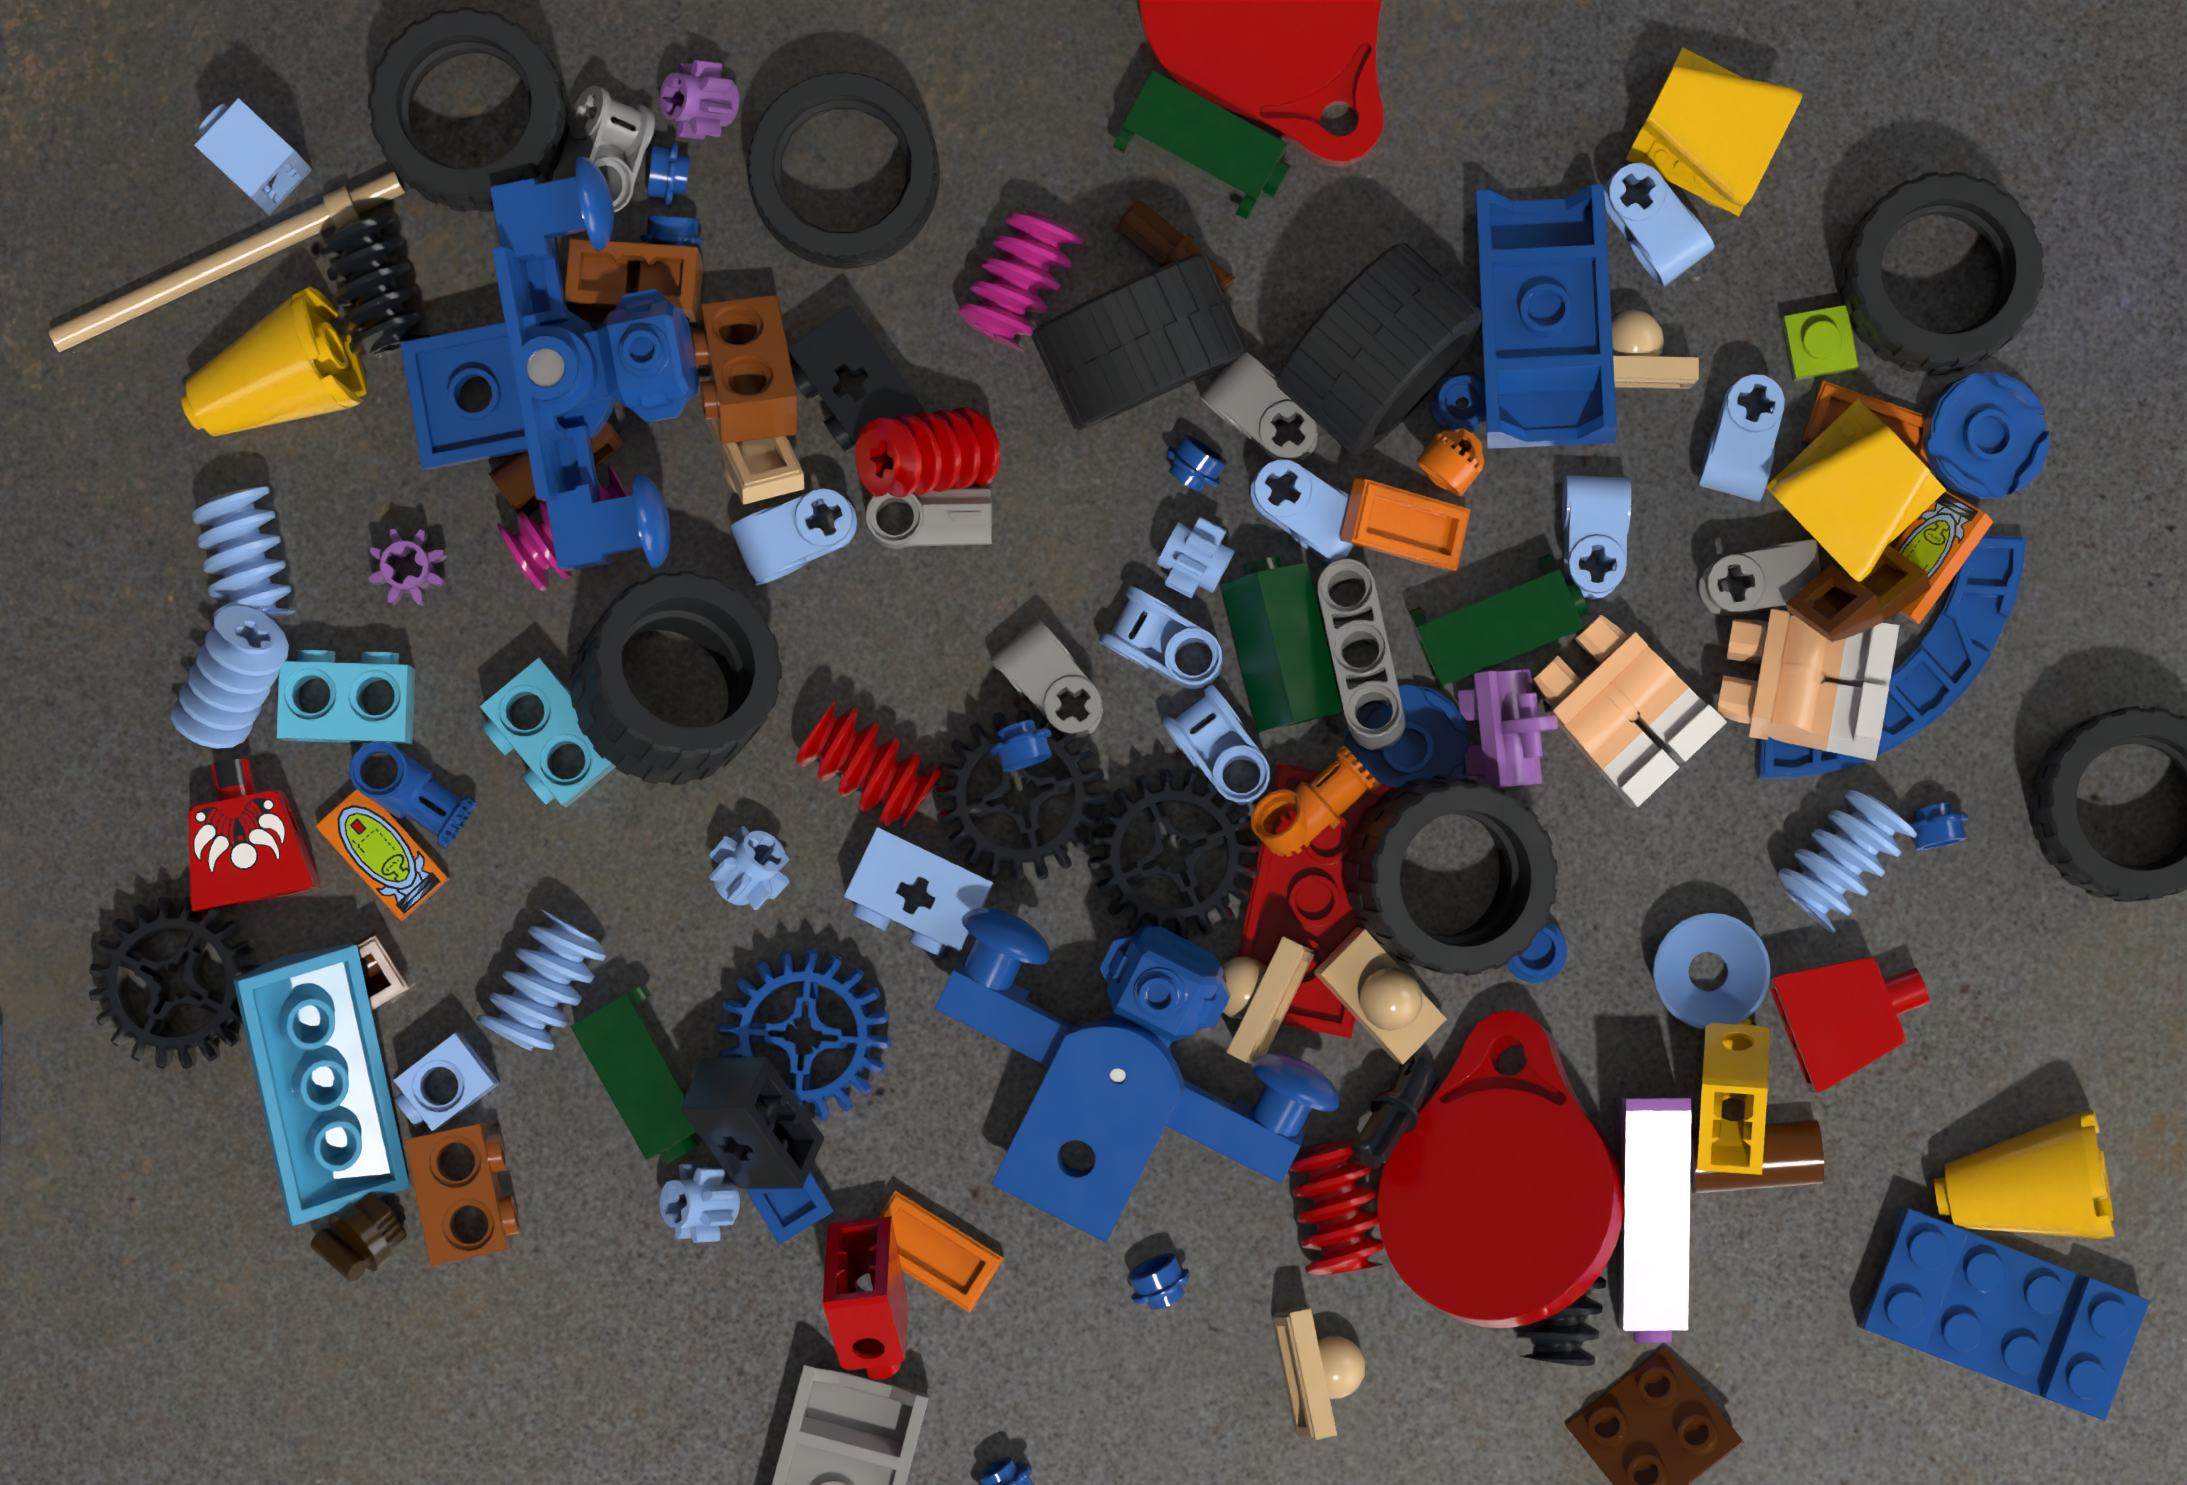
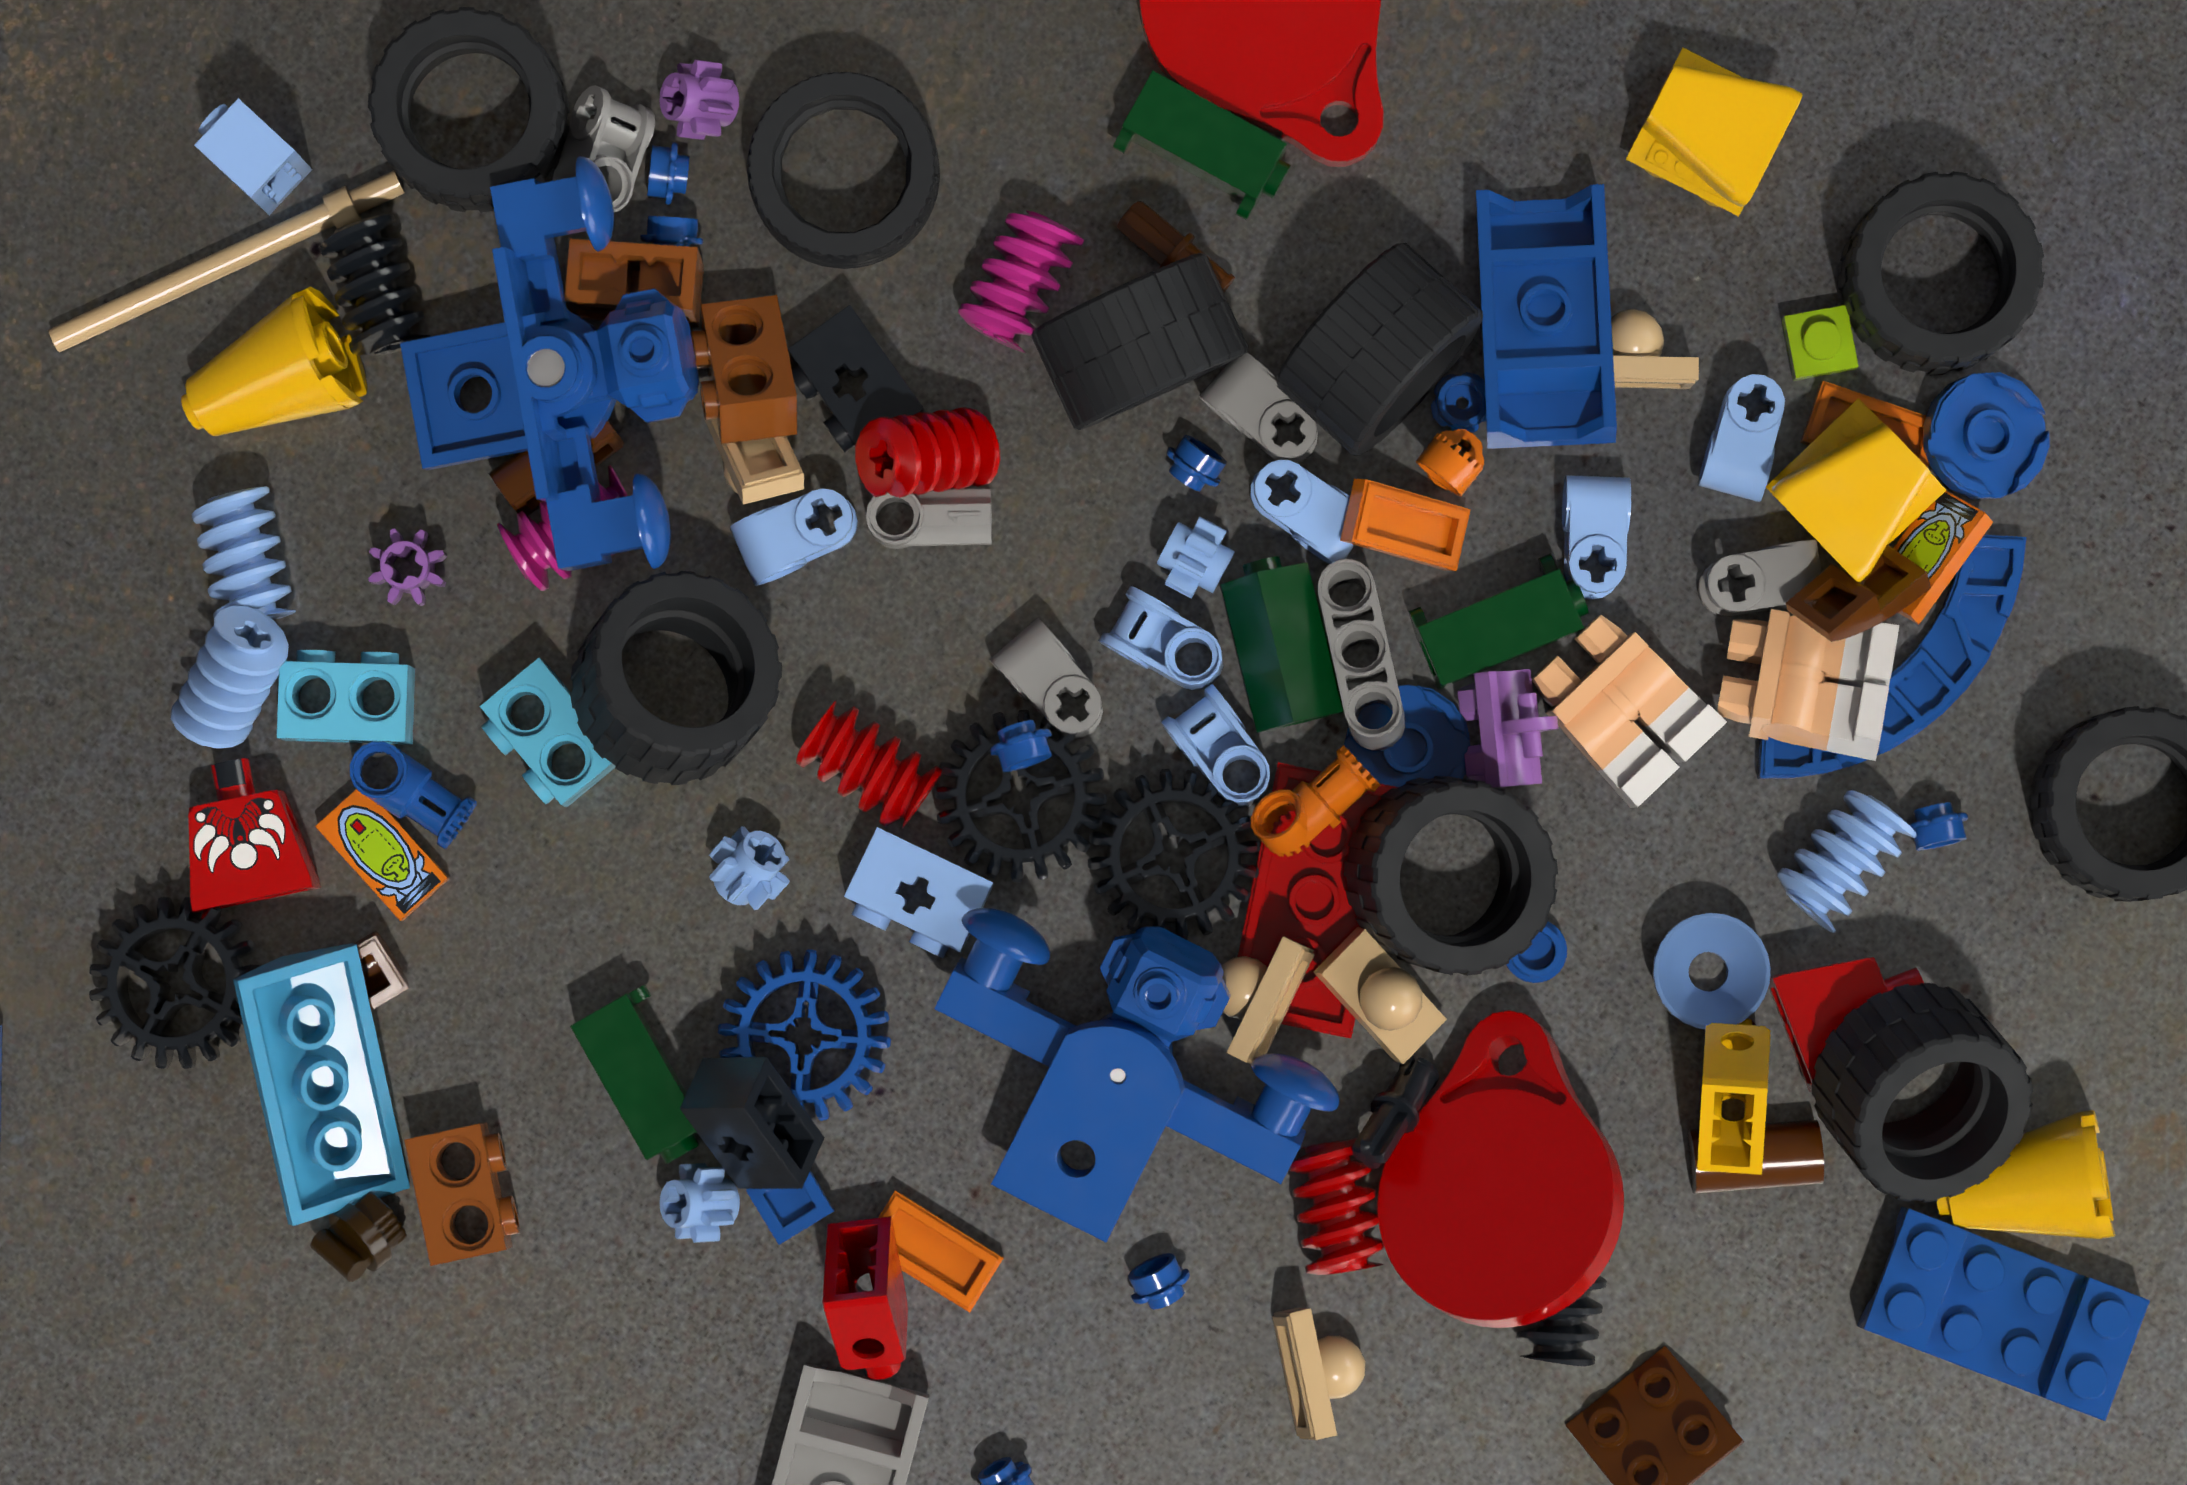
(473, 1083): light blue brick -> none
(544, 984): light blue piece -> none
(1654, 1233): slope -> none
(1665, 233): light blue piece -> none
(1954, 1138): none -> black tyre

